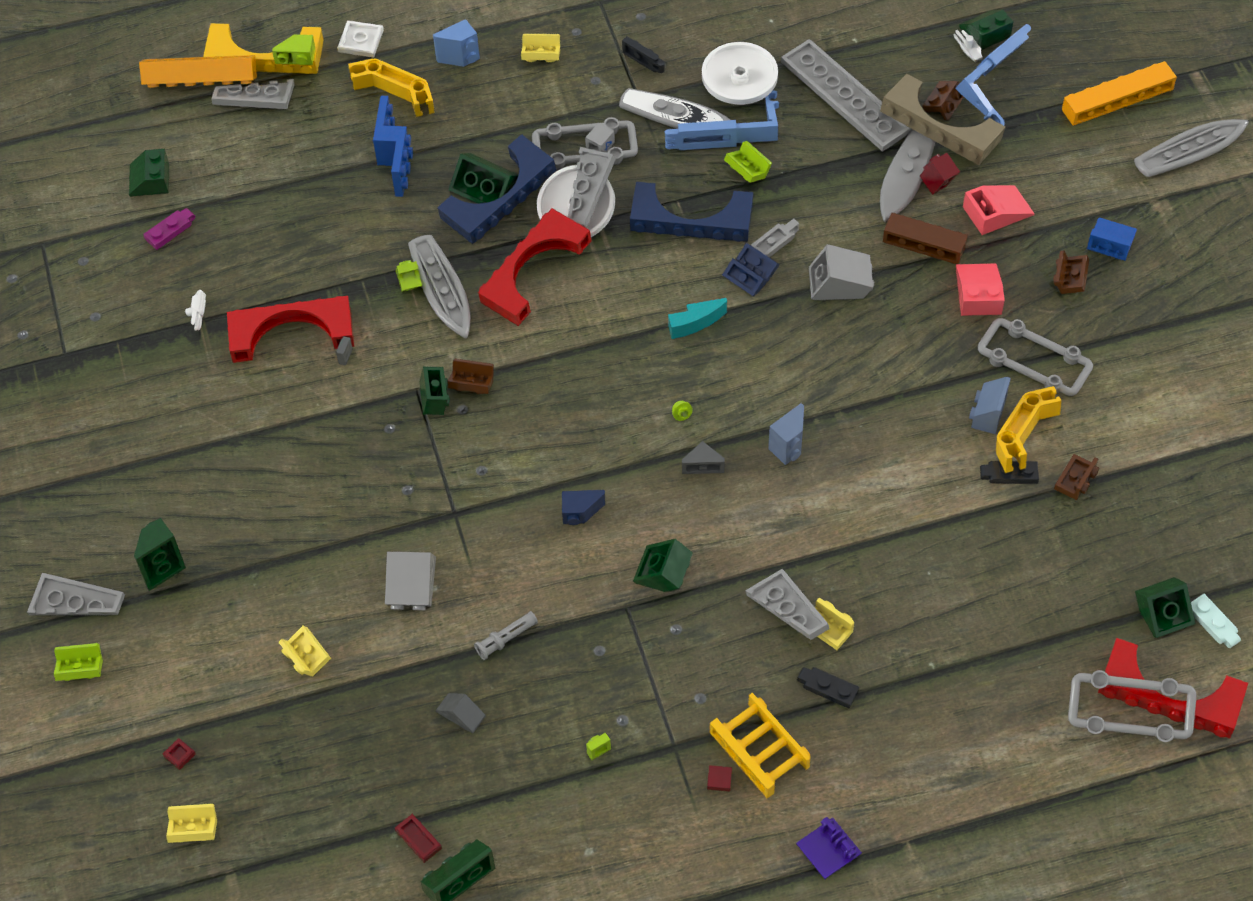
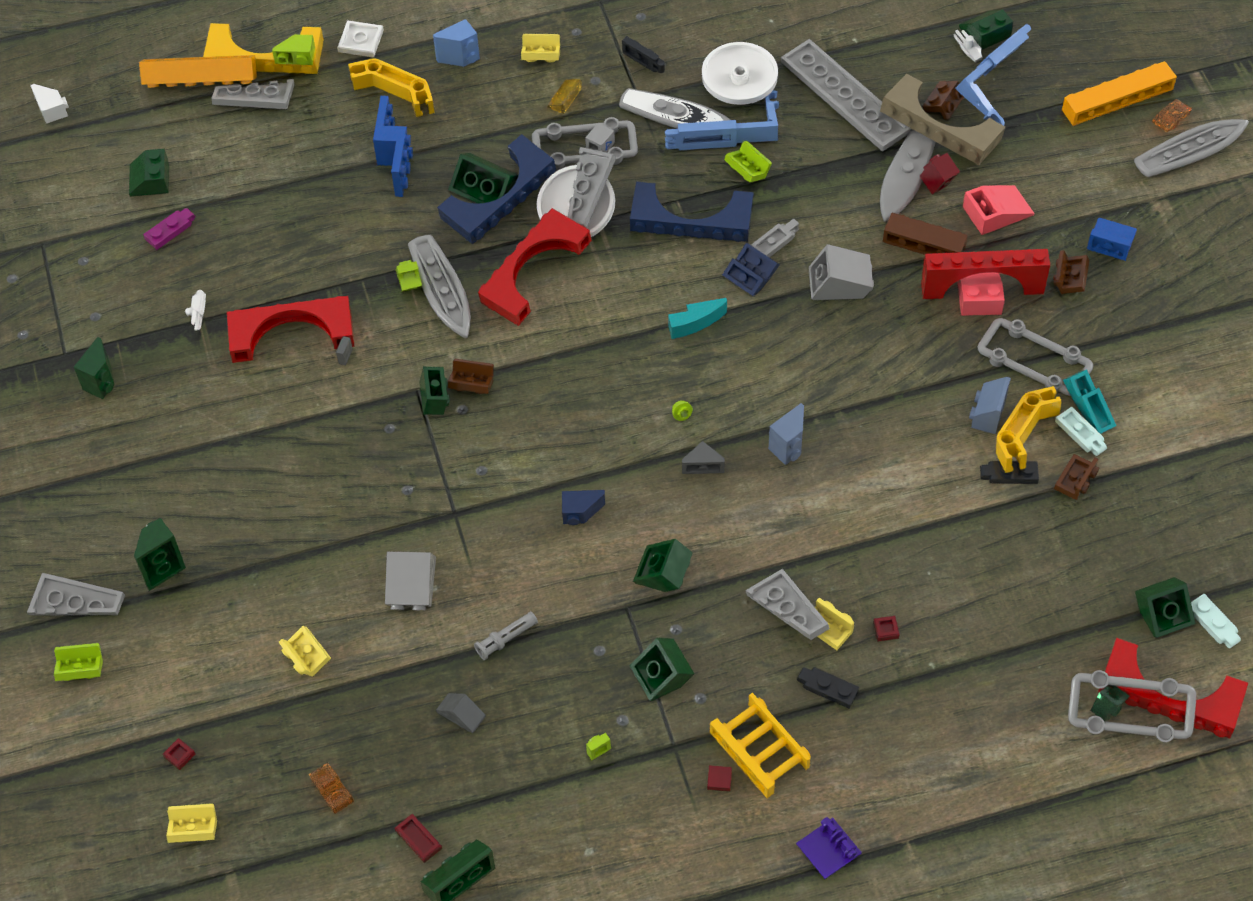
(50, 103): none -> white slope
(95, 370): none -> dark green slope
(331, 788): none -> clear orange slope
(565, 95): none -> clear yellow slope
(661, 668): none -> dark green slope
(886, 628): none -> dark red tile
(944, 269): none -> red arch
(1081, 431): none -> light aqua hinge
(1089, 401): none -> teal slope
(1109, 702): none -> clear green brick
(1171, 115): none -> clear orange slope

